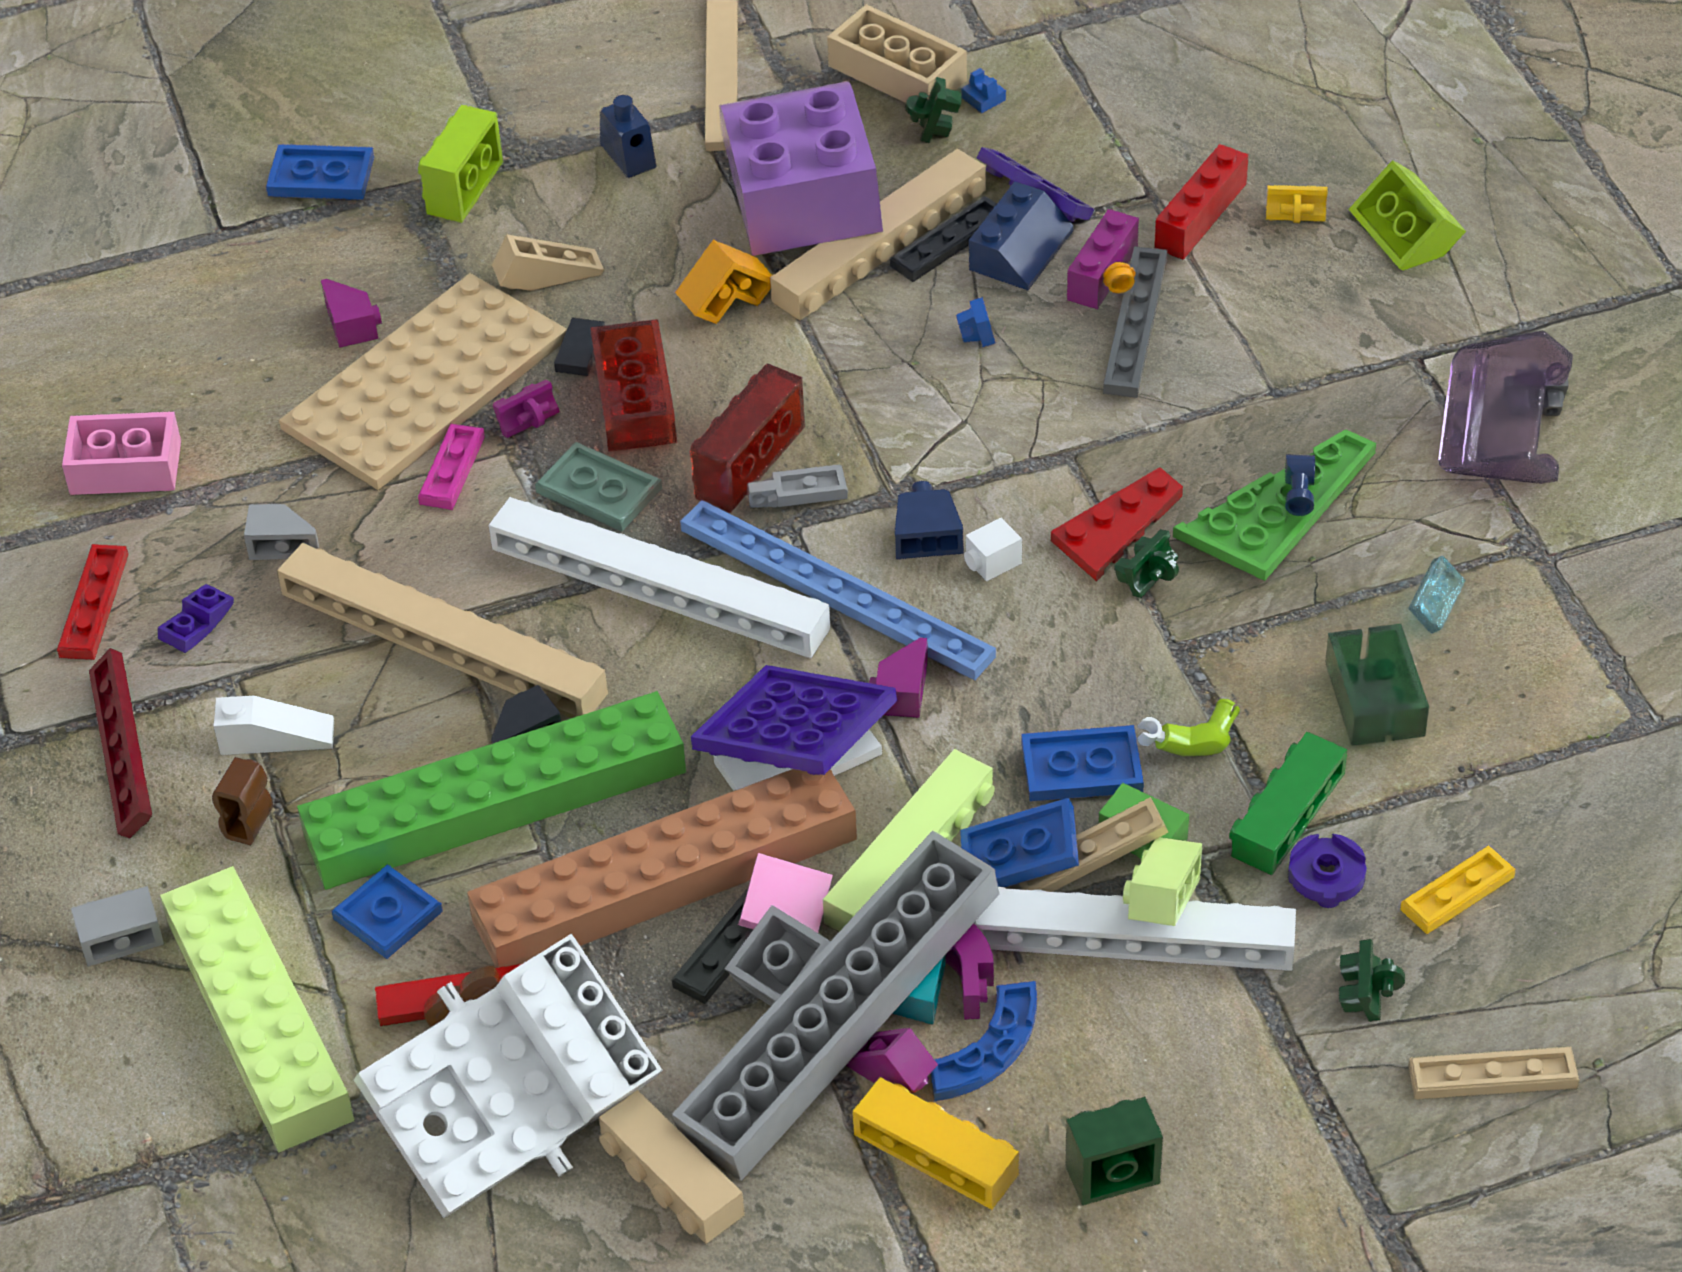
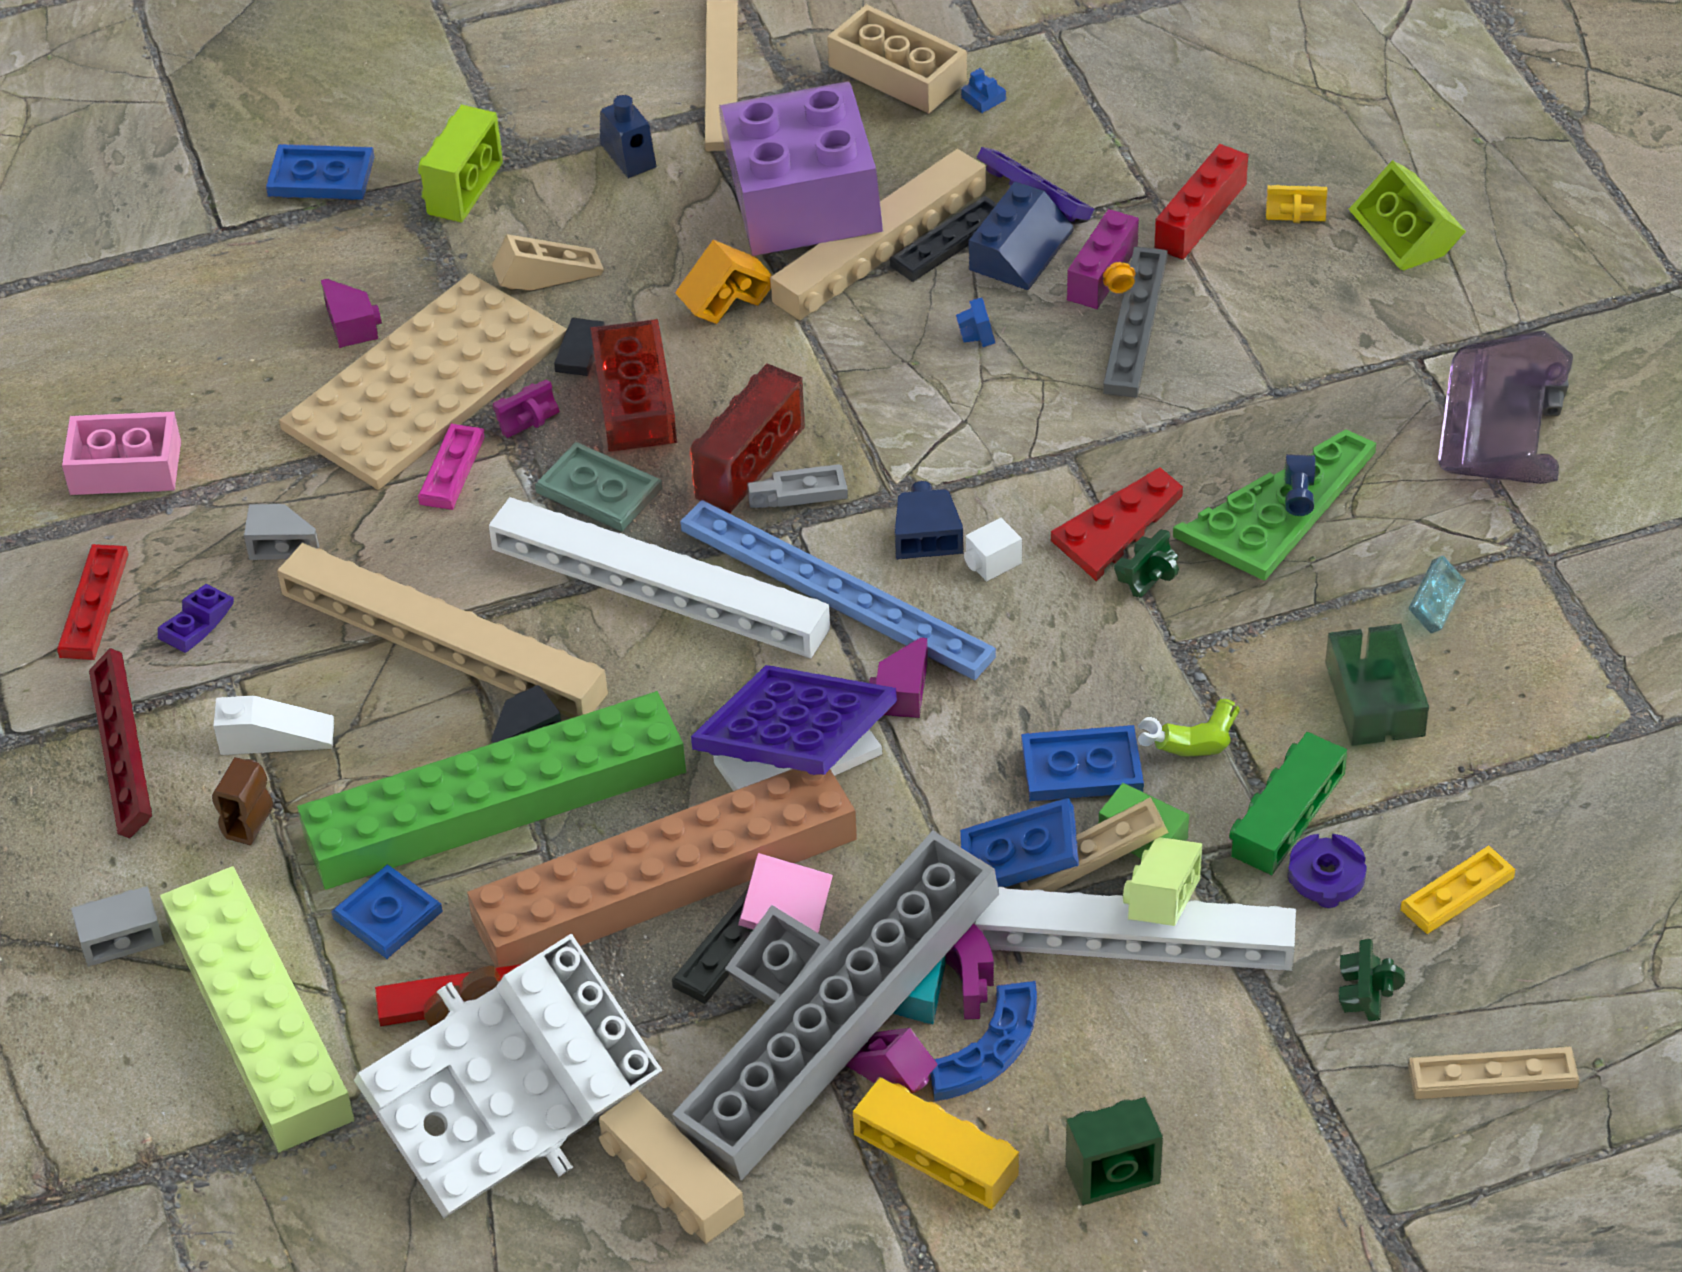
(930, 109): dark green hips -> none
(940, 805): yellowish green brick -> none

